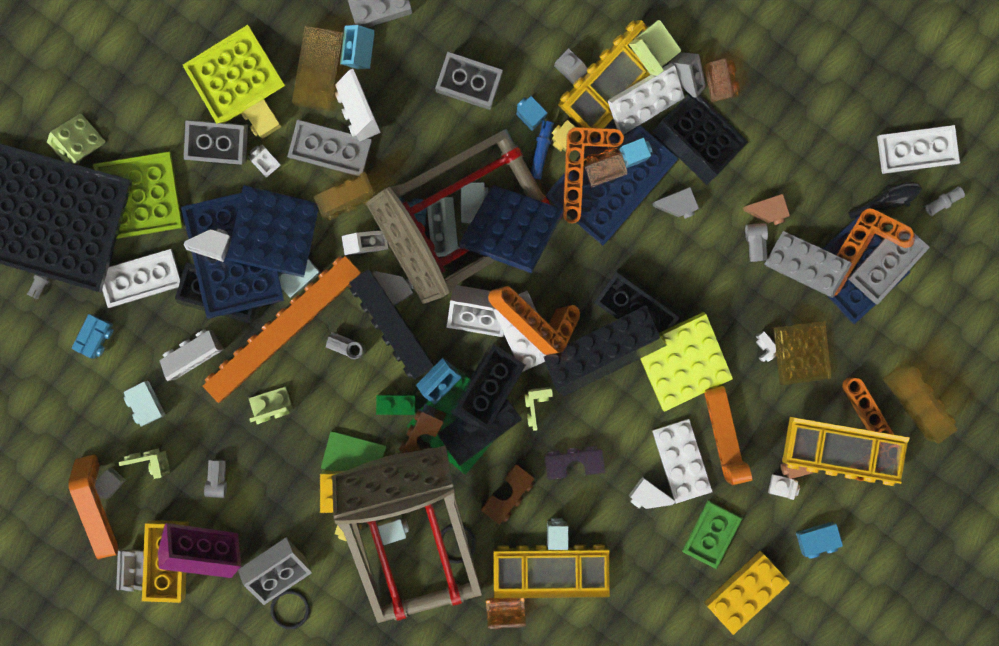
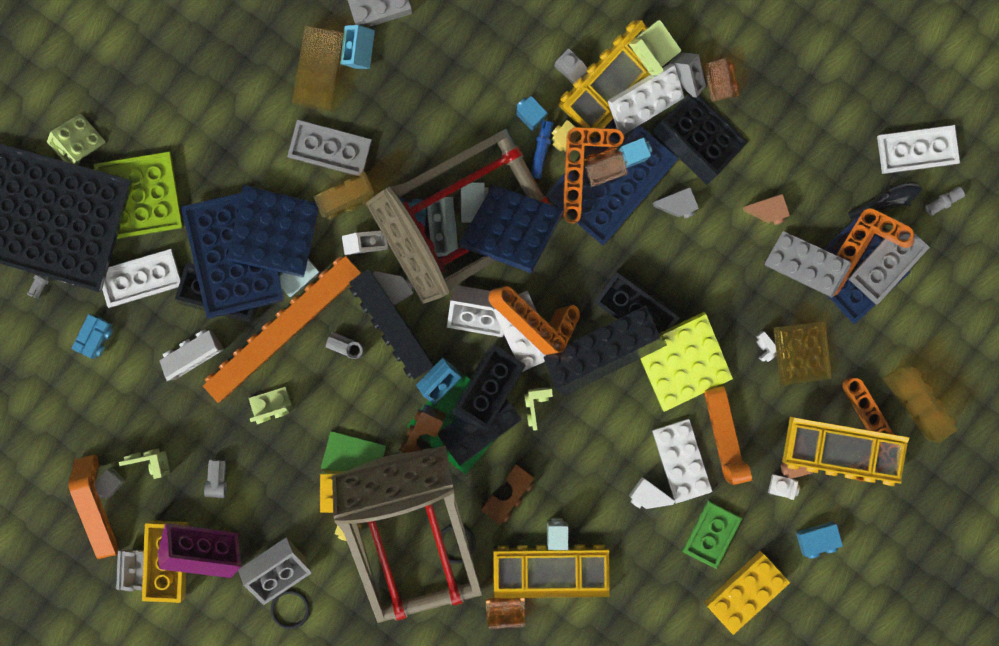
(143, 403): light aqua brick -> none
(210, 244): white slope -> none
(215, 142): light grey brick -> none
(233, 75): neon yellow plate -> none
(262, 119): light yellow brick -> none
(263, 160): white bracket -> none
(356, 107): white slope -> none
(393, 529): light aqua brick -> none
(395, 404): green brick -> none
(469, 80): light grey brick -> none
(590, 458): clear purple arch -> none
(756, 237): light grey piece -> none

